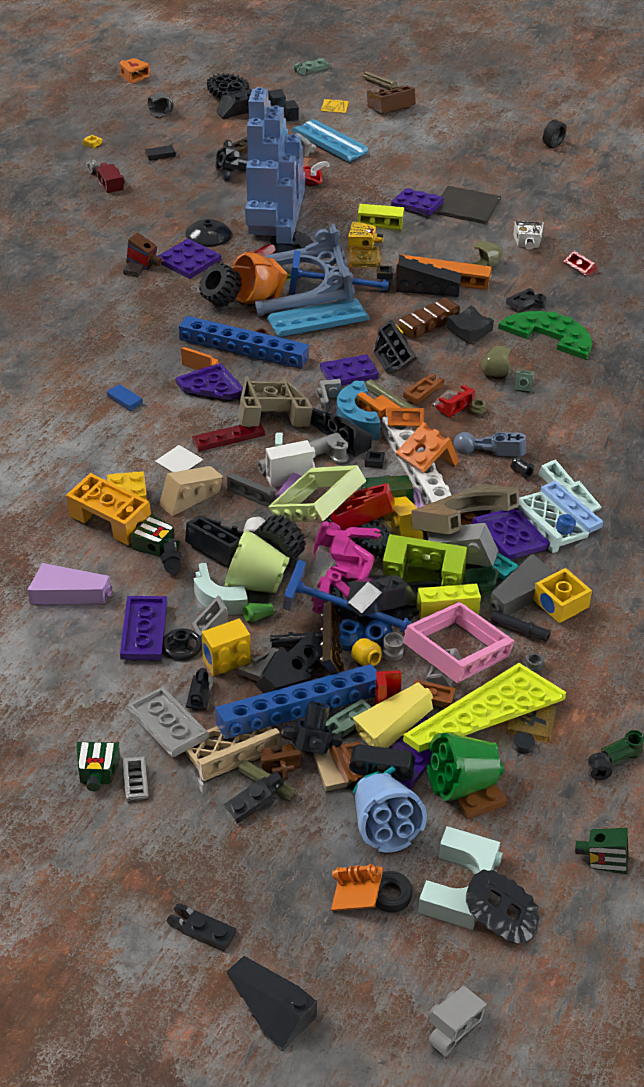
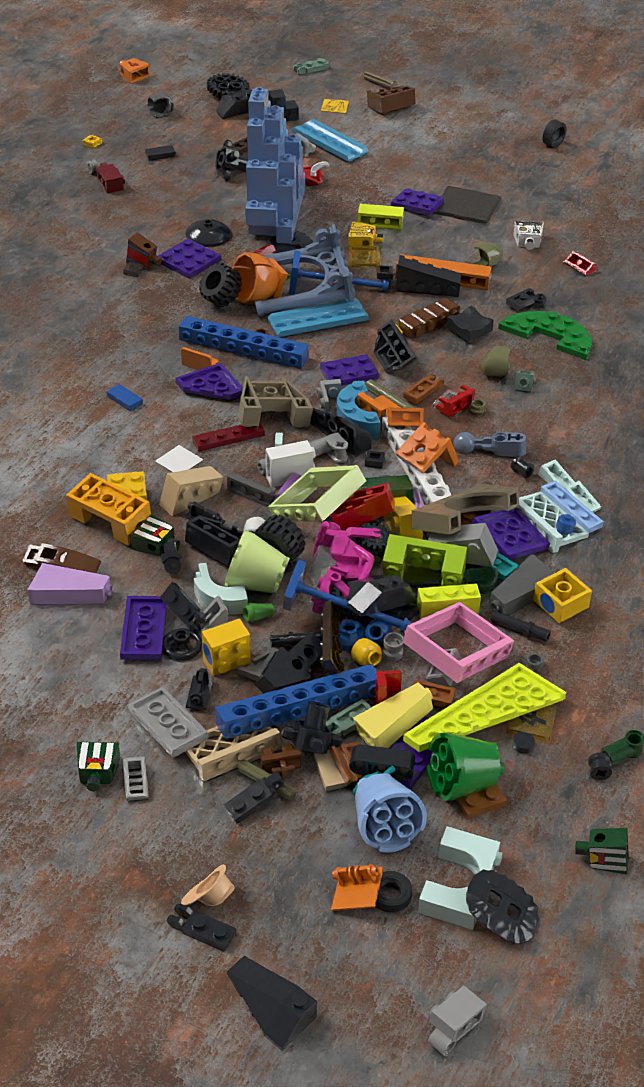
(60, 557): none -> reddish brown slope
(183, 607): none -> black hinge
(196, 510): none -> black hinge
(211, 890): none -> light nougat piece

